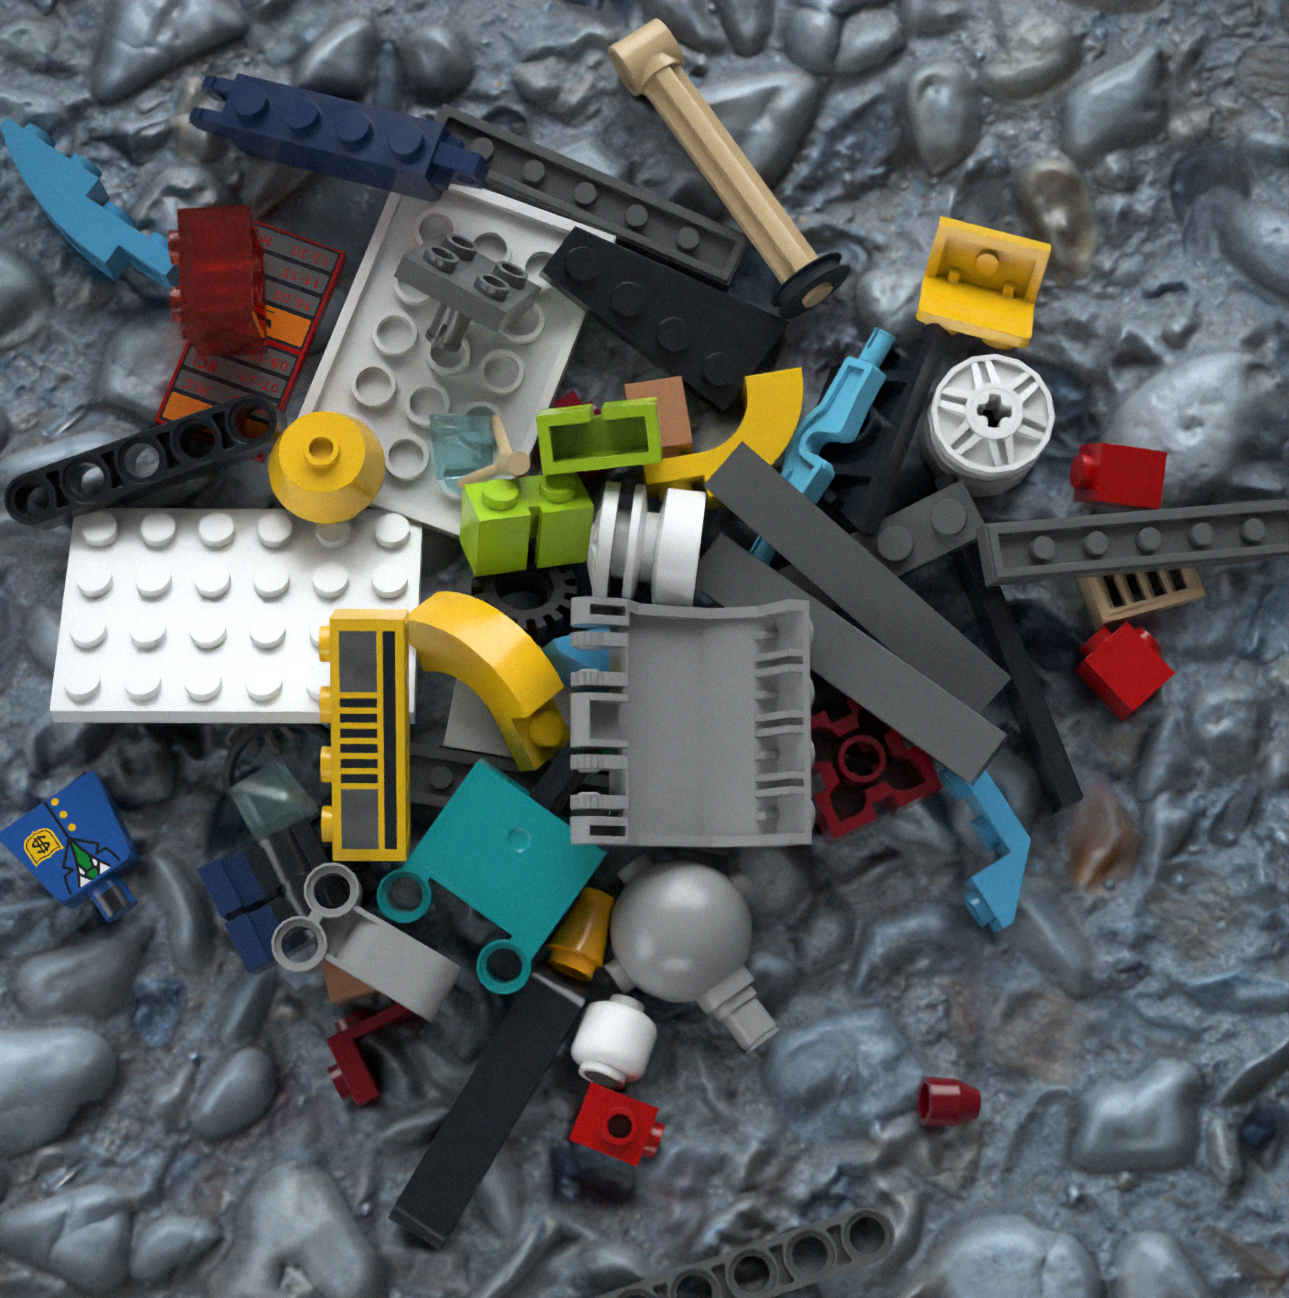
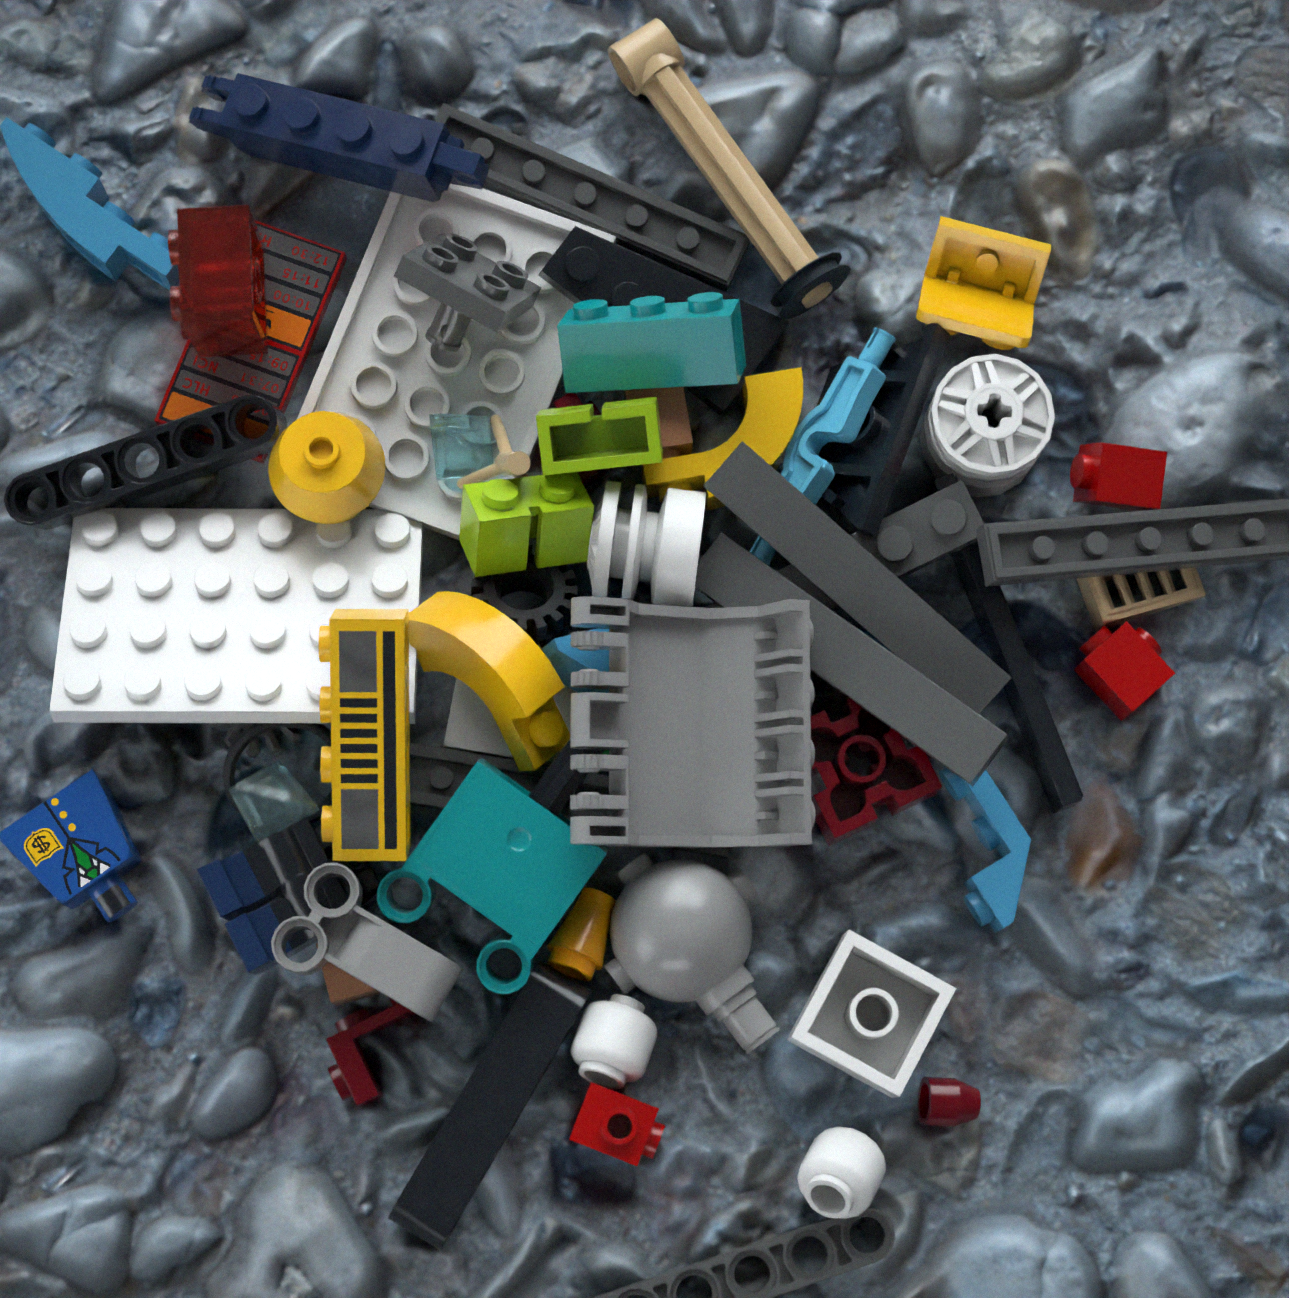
(652, 344): none -> teal brick
(841, 1172): none -> white head
(871, 1014): none -> white brick

